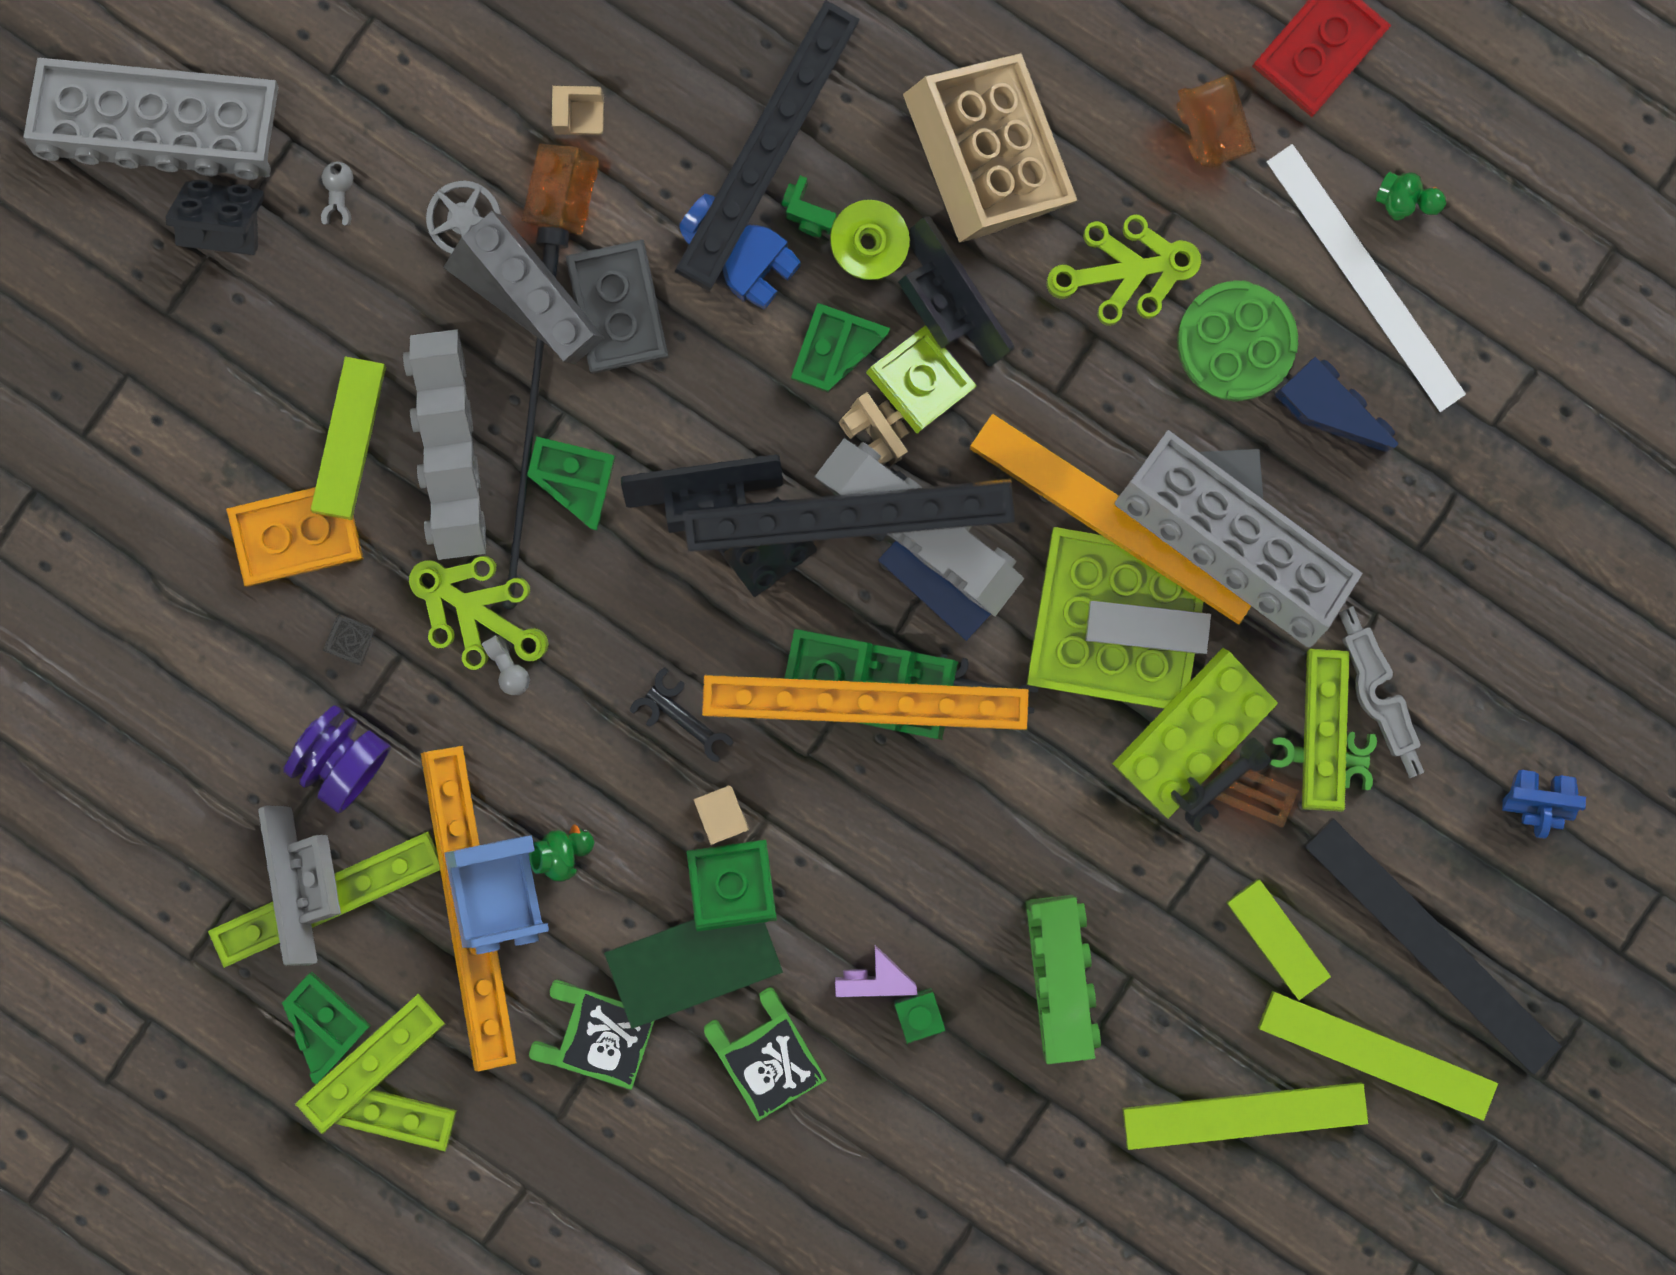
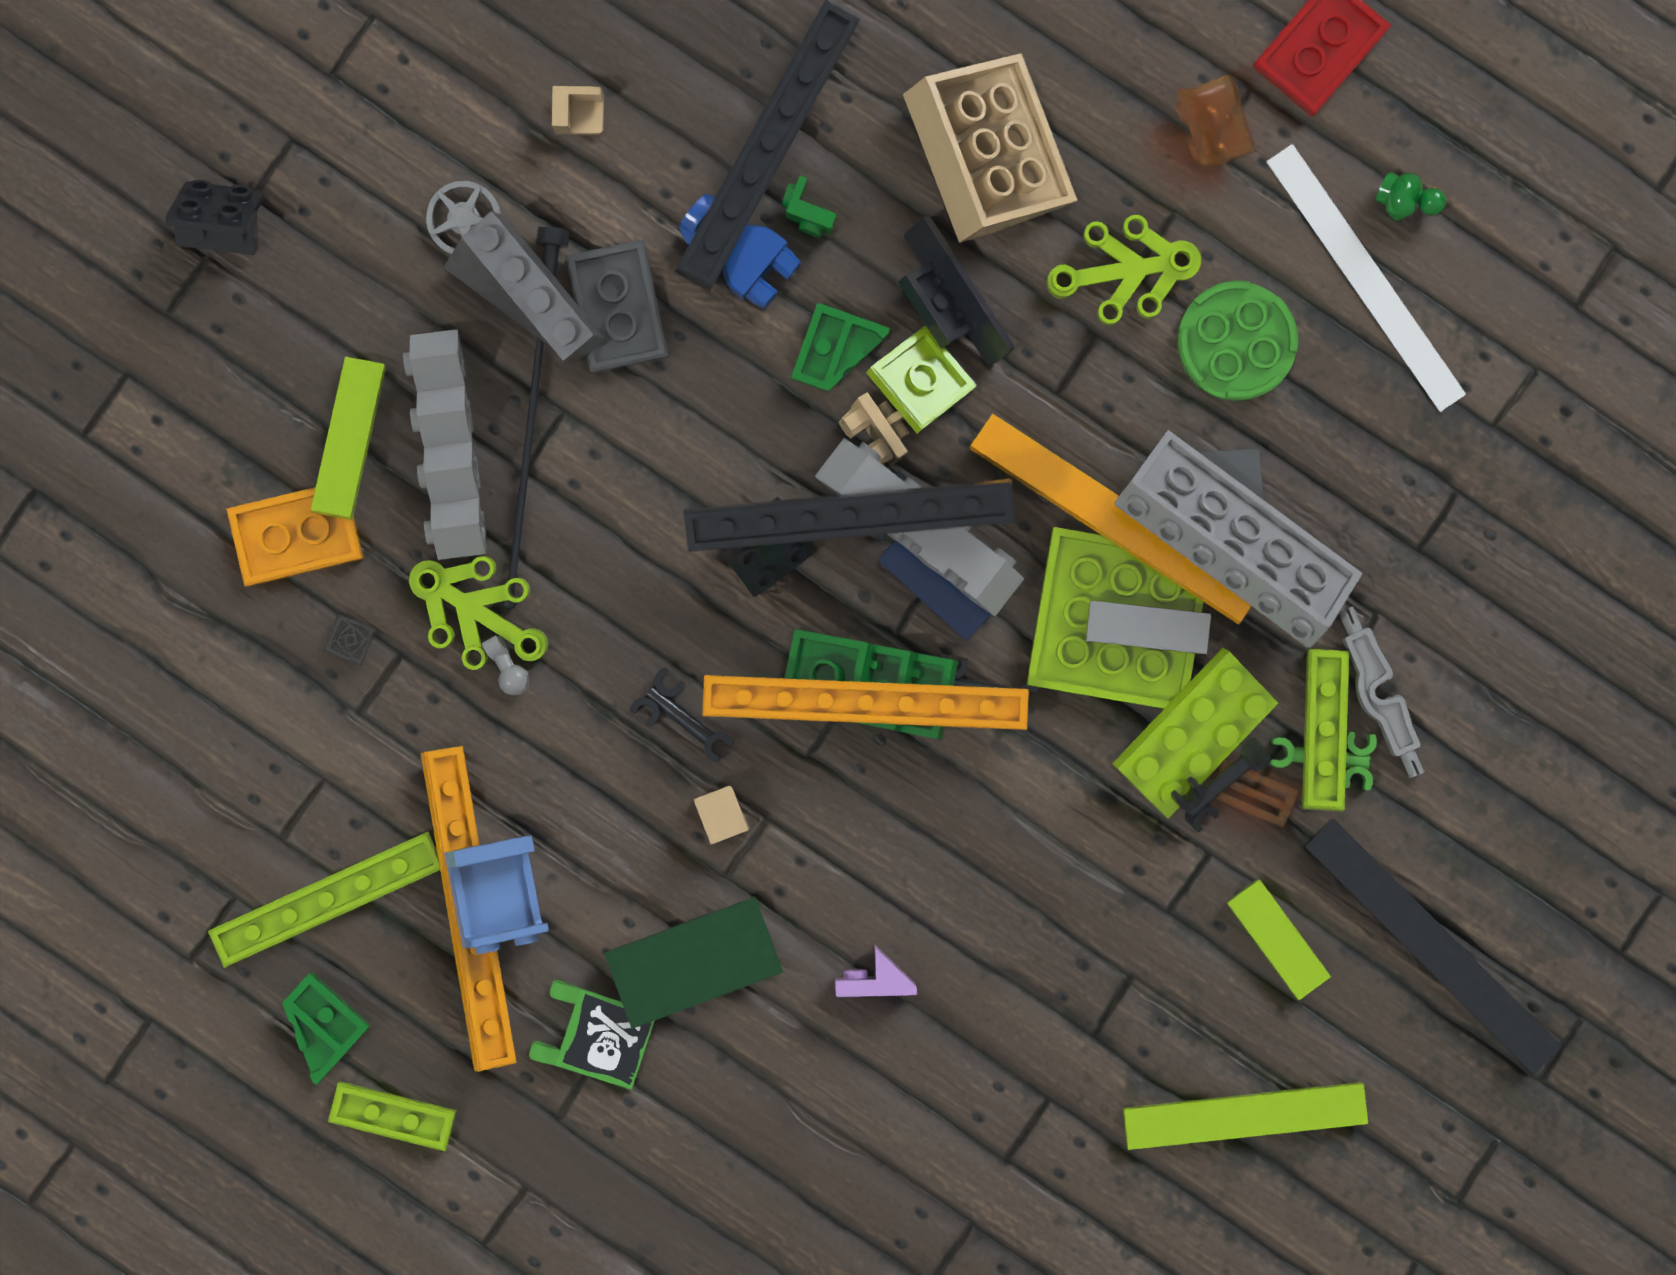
(151, 118): light grey bracket -> none
(299, 881): light grey bracket -> none
(336, 758): dark purple wheel -> none
(337, 185): light grey arm -> none
(370, 1064): lime tile -> none
(557, 853): green animal -> none
(560, 188): clear orange bracket -> none
(573, 477): green wing -> none
(701, 486): black bracket -> none
(731, 885): green tile -> none
(768, 1062): flag -> none
(886, 229): lime dish -> none
(919, 1015): green brick -> none
(1061, 980): bright green wedge -> none
(1326, 404): dark blue slope -> none
(1377, 1055): lime tile -> none
(1544, 808): blue hips -> none

